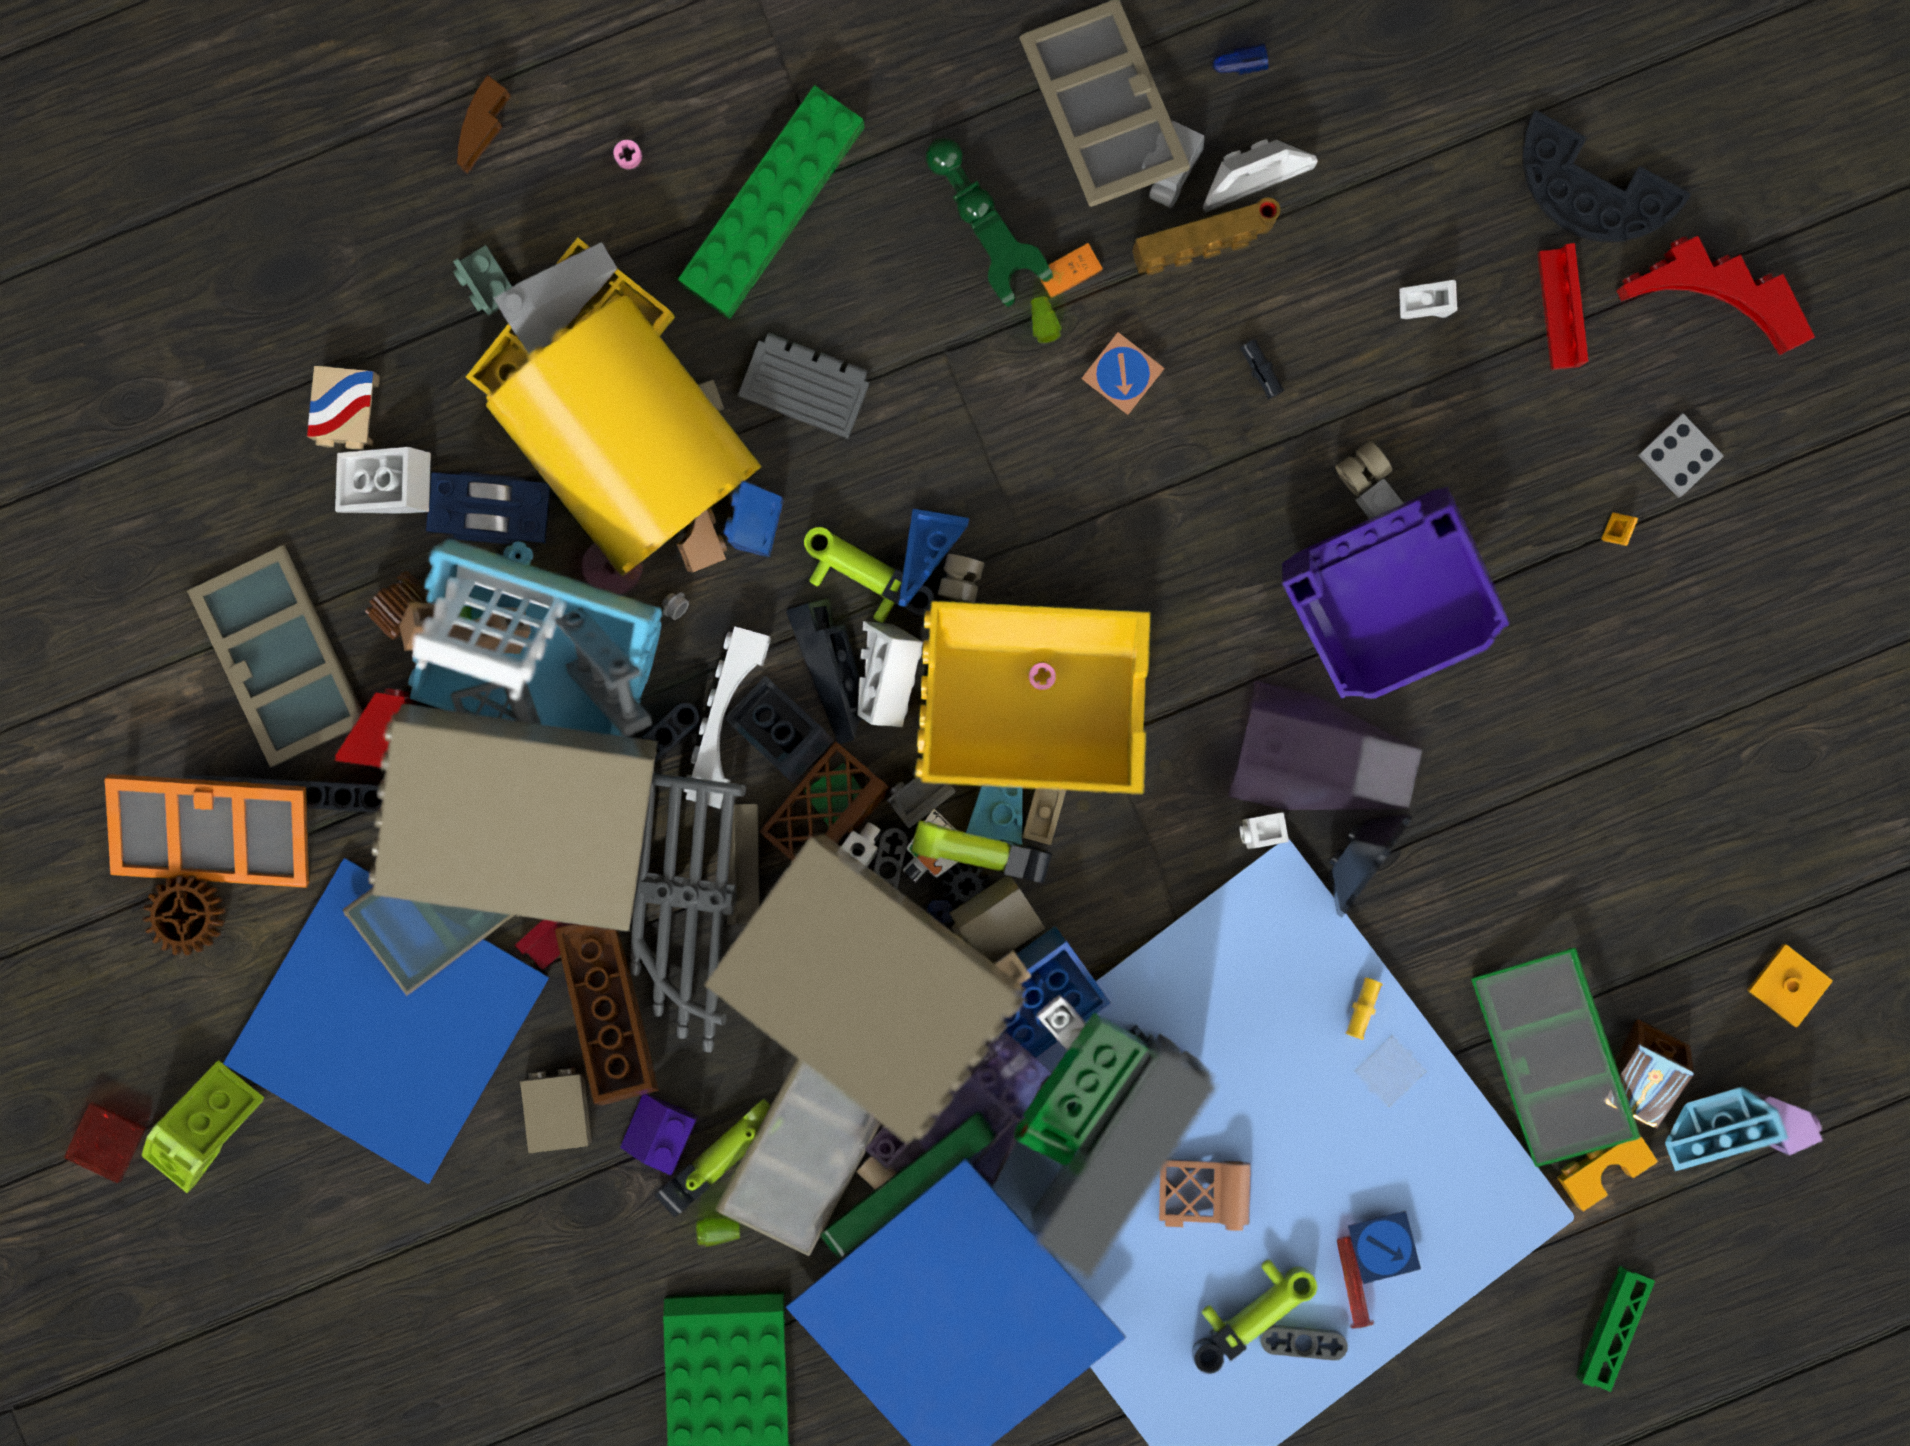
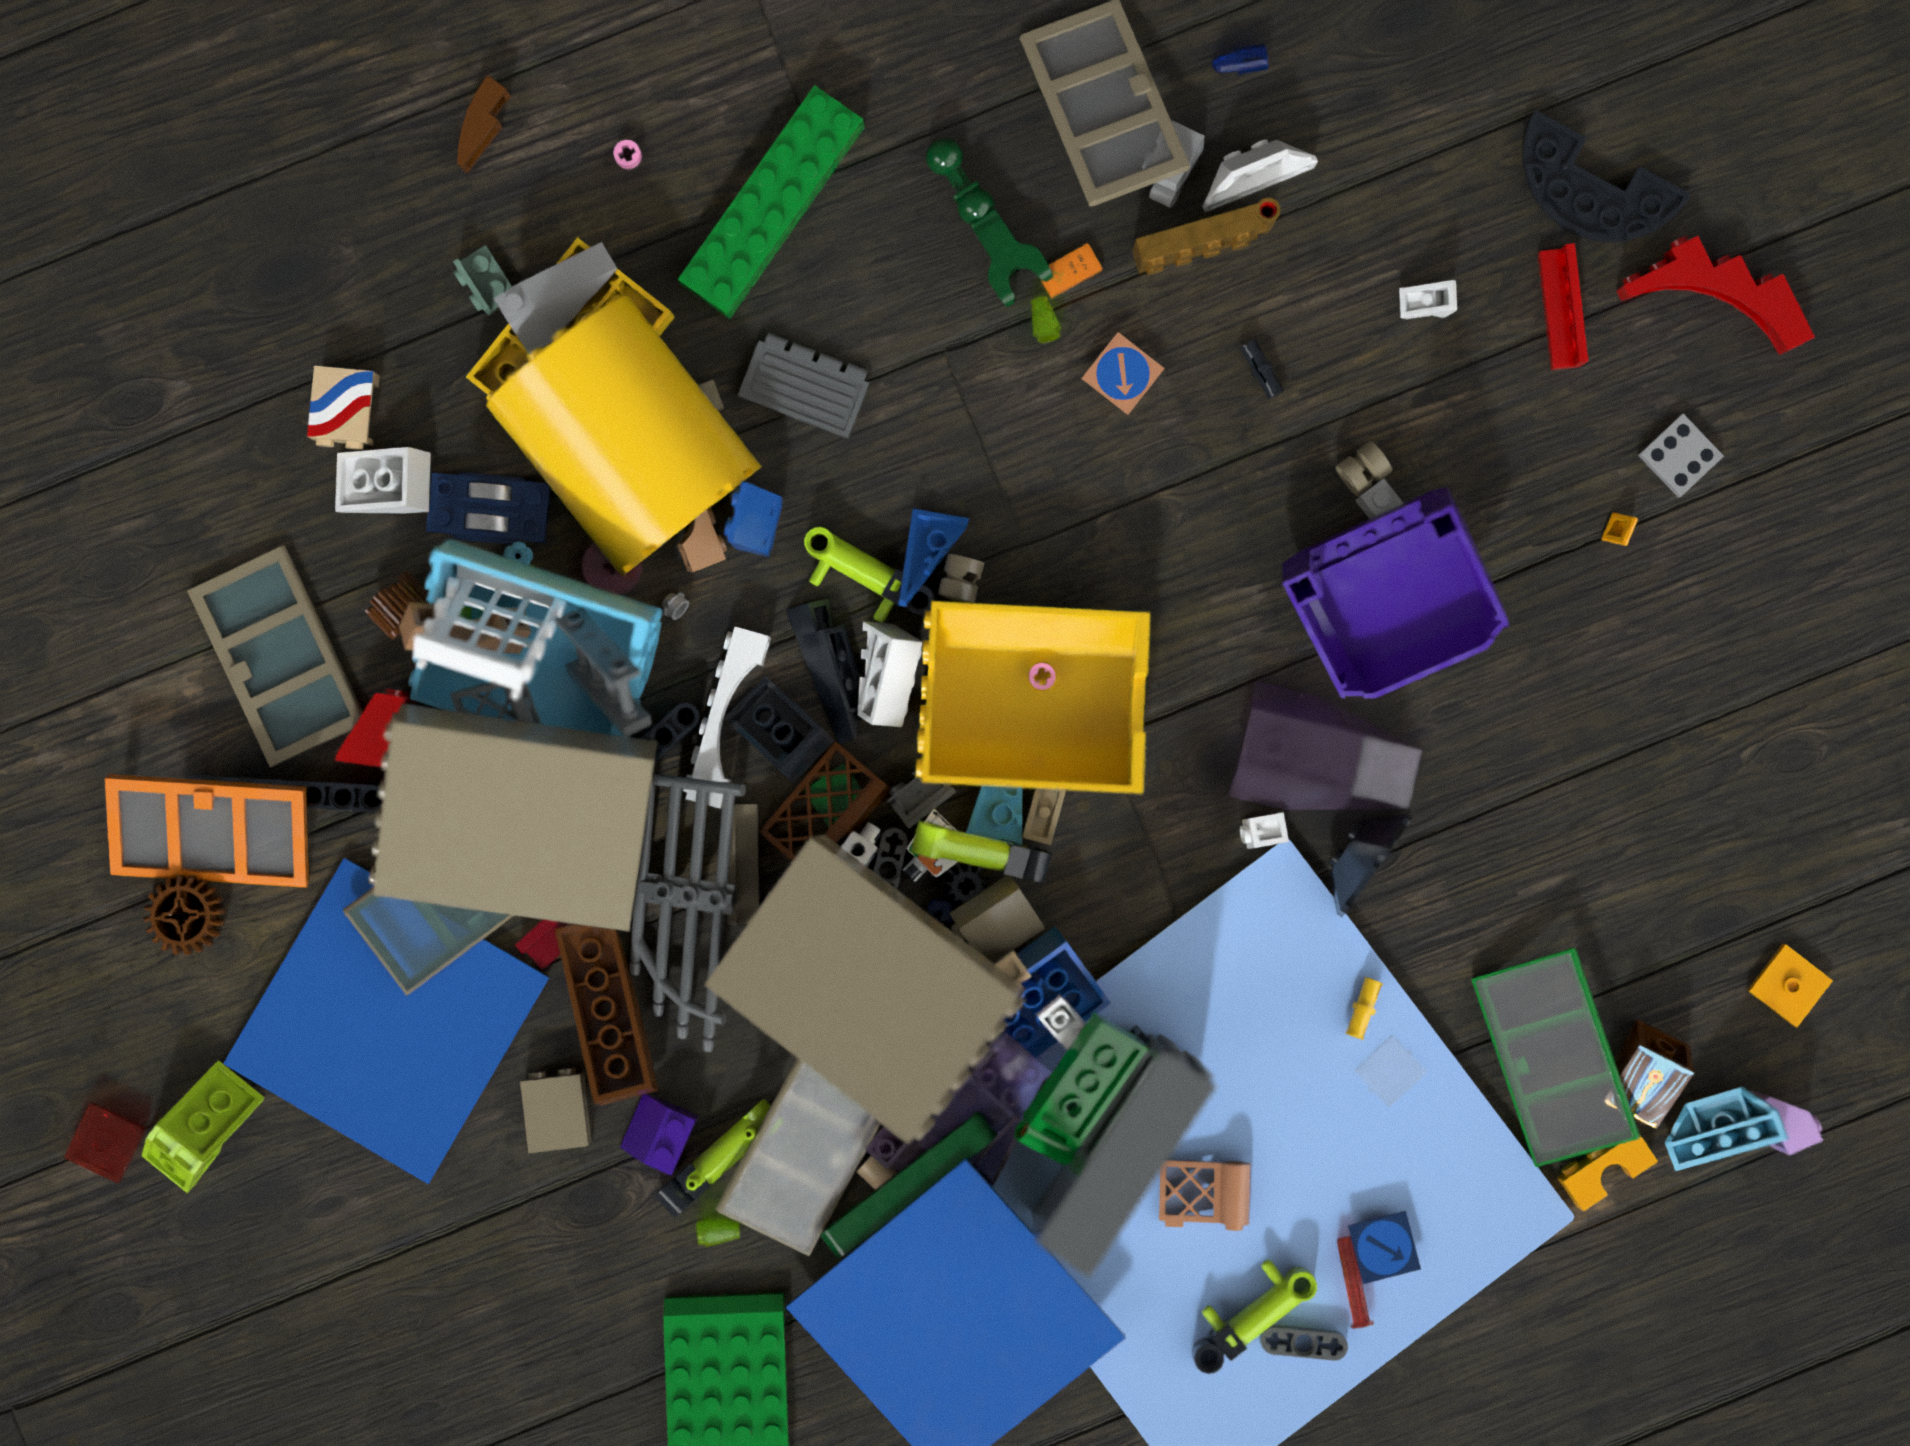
(1608, 1326): green fence -> none

